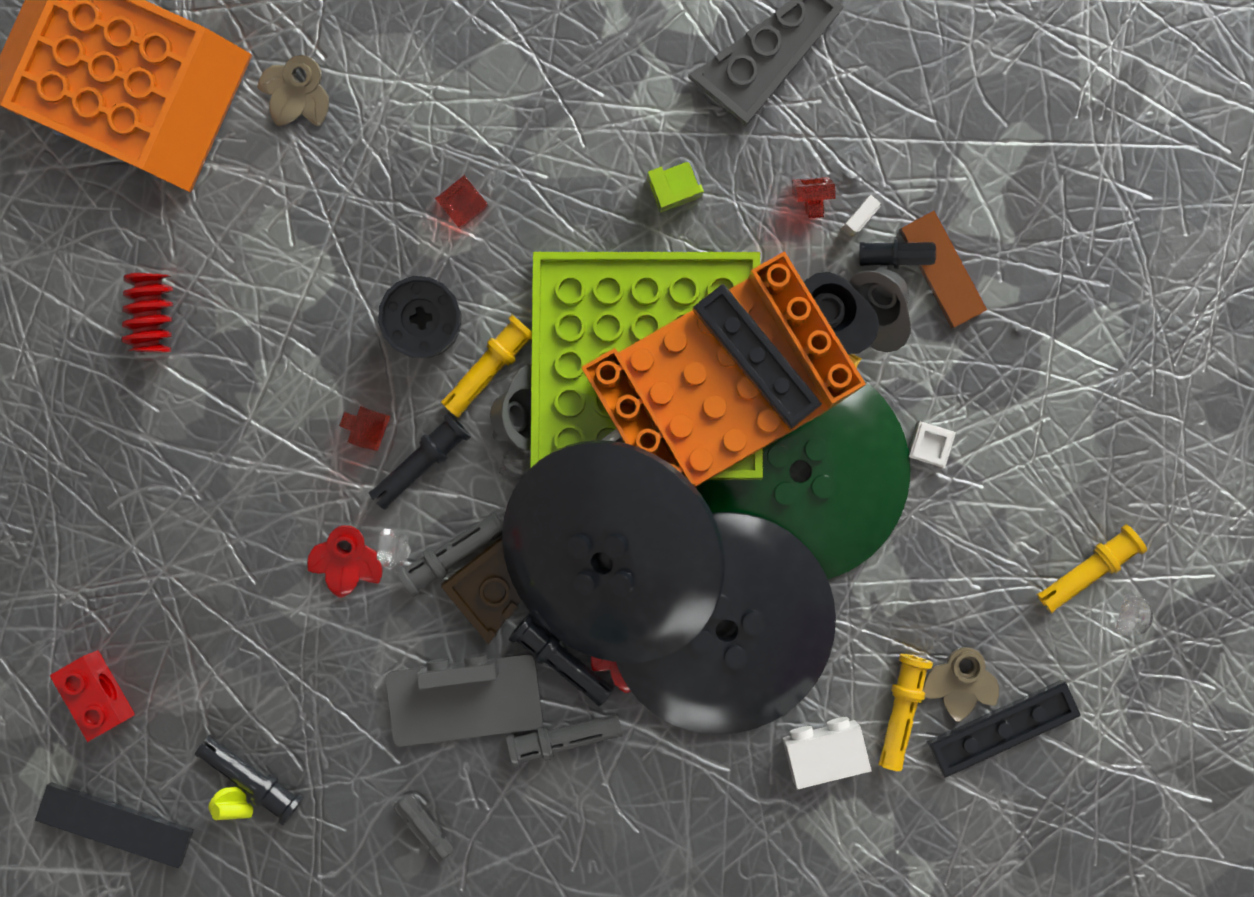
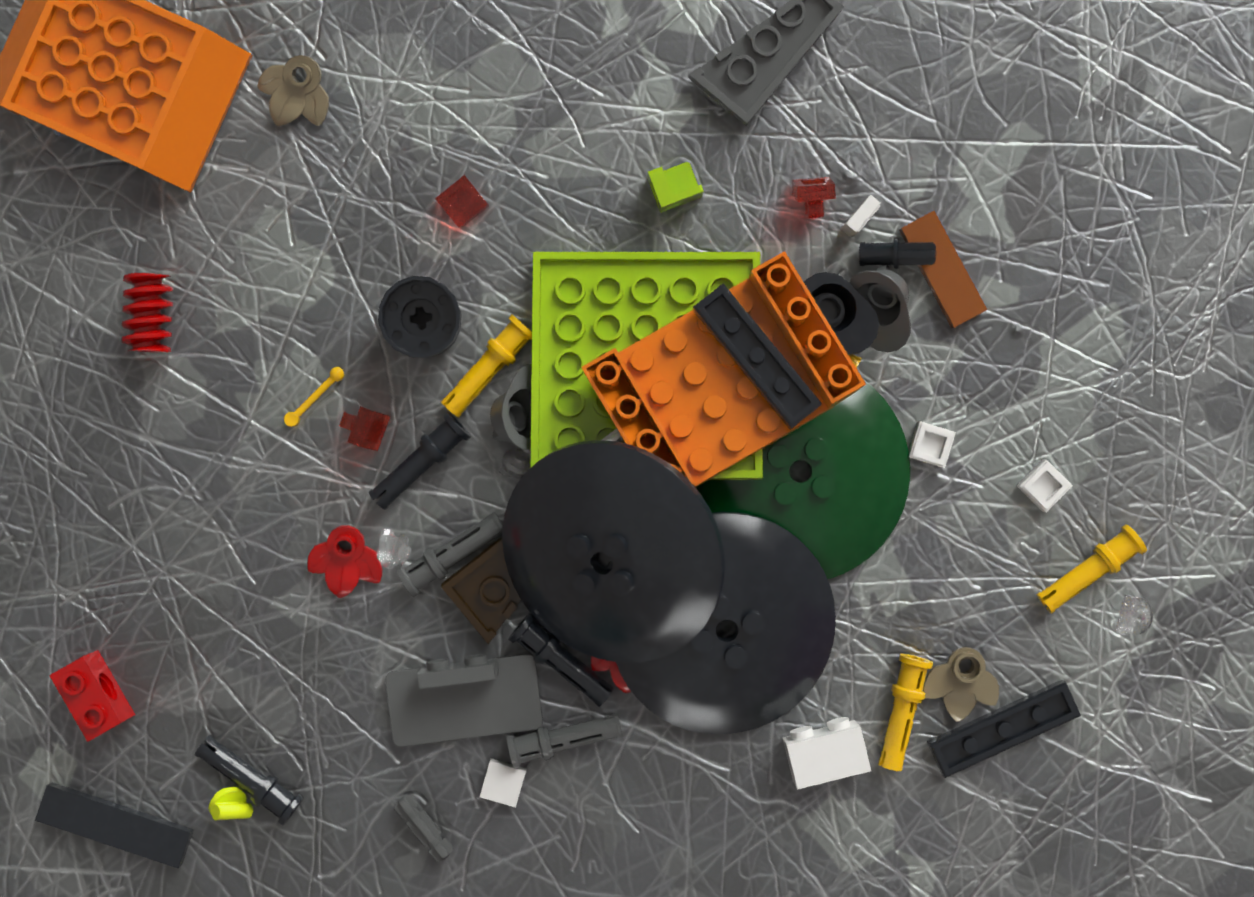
(293, 418): none -> yellow hinge
(502, 783): none -> white tile
(1044, 485): none -> white tile

